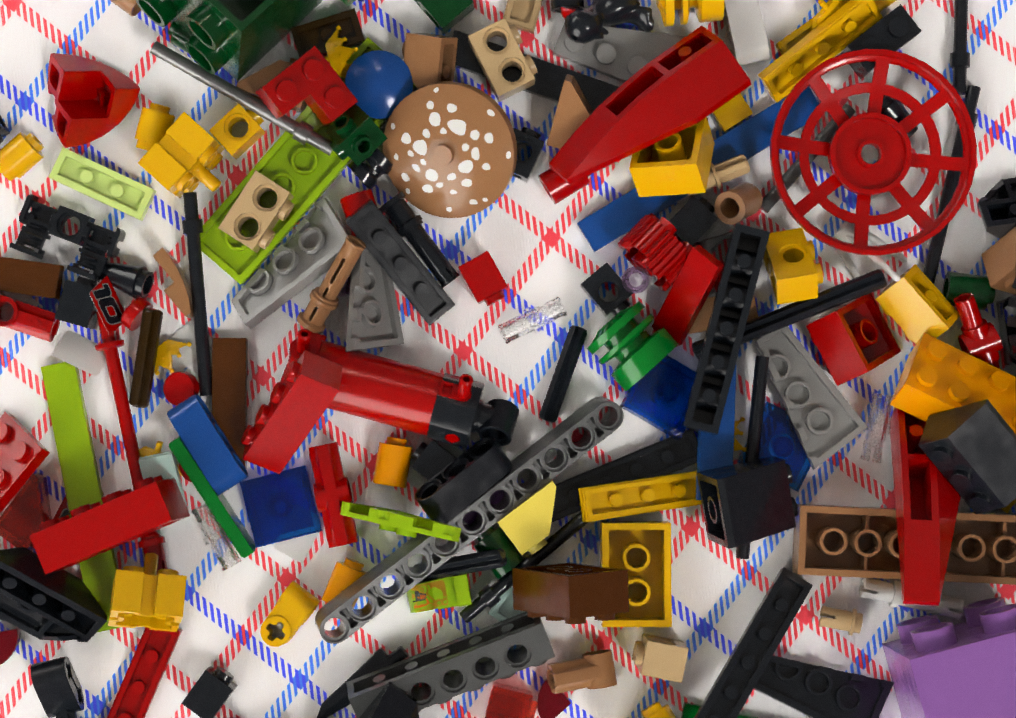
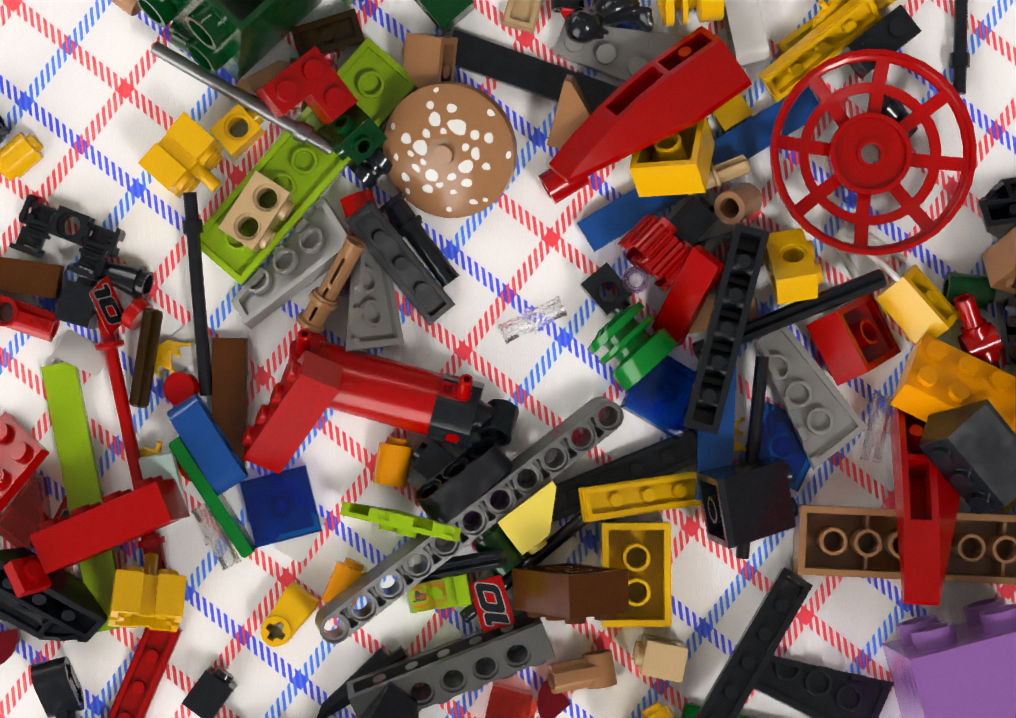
(27, 576): none -> red plate
(87, 98): red brick -> none
(102, 184): yellowish green plate -> none
(153, 125): yellow brick -> none
(179, 290): medium nougat slope -> none
(330, 490): red piece -> none
(338, 54): yellow piece -> none
(379, 82): blue dish -> none
(484, 279): red brick -> none
(491, 603): none -> sticker
(495, 62): tan brick -> none
(531, 139): black brick -> none
(563, 374): black axle -> none
(794, 171): dark grey bar -> none
(841, 620): tan pin -> none
(892, 594): white pin -> none
(951, 182): black bar -> none

